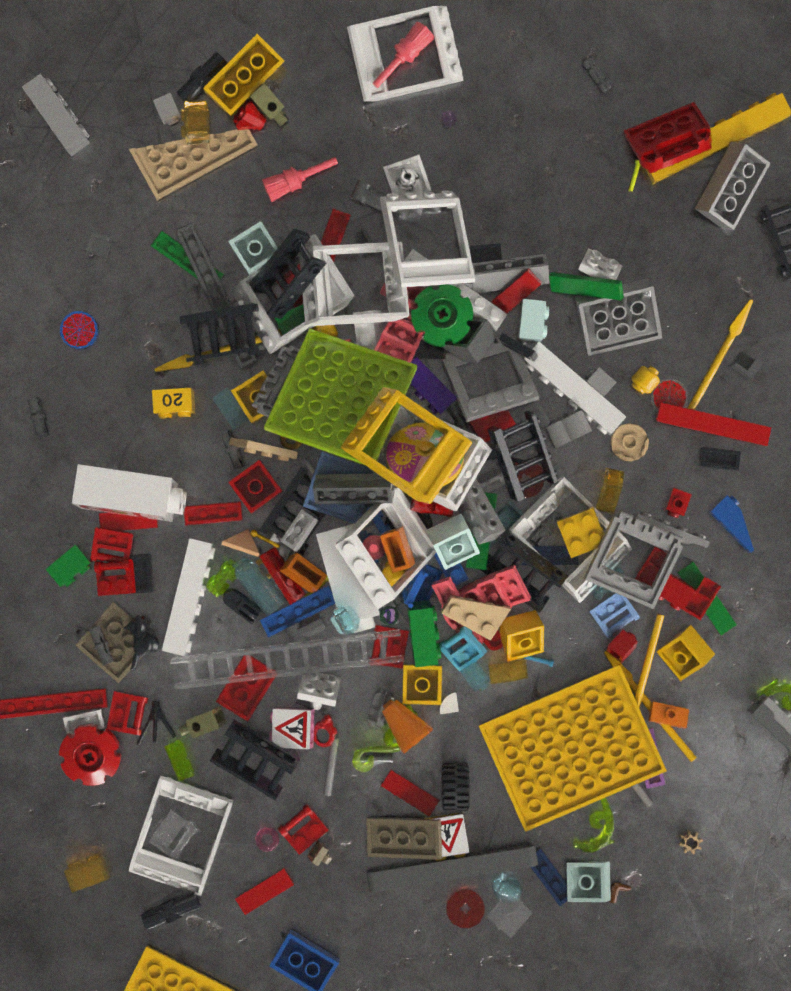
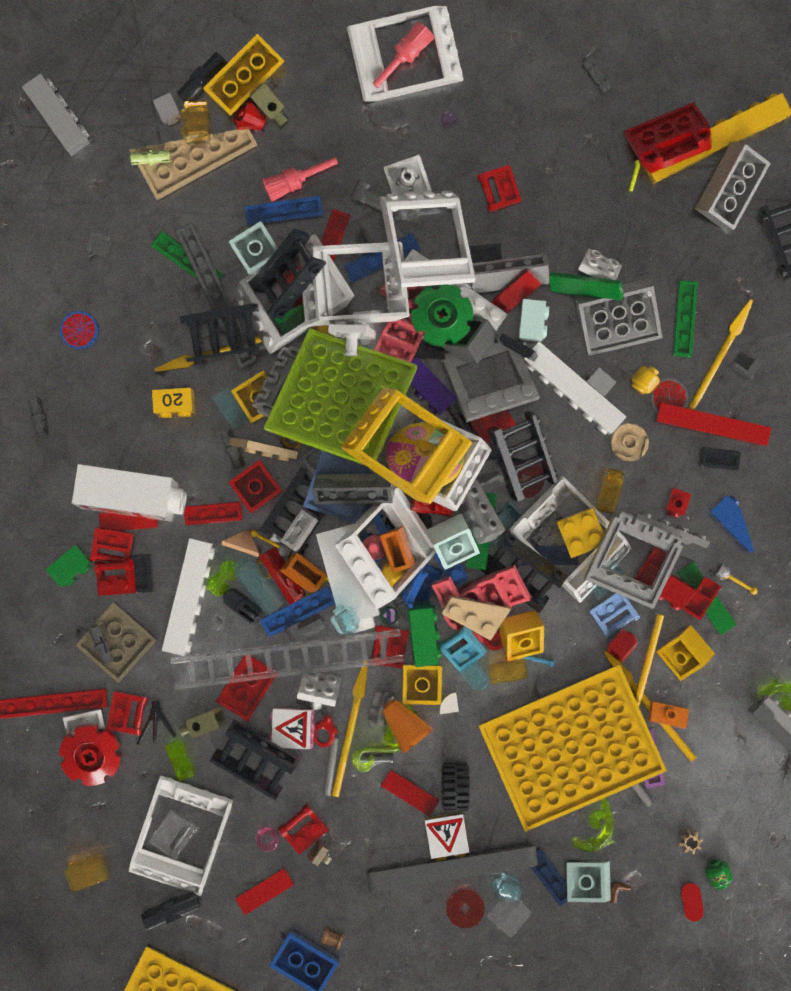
(142, 641): black animal -> none
(150, 157): none -> yellowish green pin
(284, 210): none -> blue plate
(332, 939): none -> medium nougat bush
(351, 334): none -> white plate
(358, 693): none -> yellow piece
(373, 261): none -> blue plate
(404, 838): dark tan plate -> none
(505, 185): none -> red plate
(569, 428): light grey brick -> none
(685, 318): none -> green tile
(692, 901): none -> red tile
(718, 874): none -> green head
(723, 572): none -> hinge

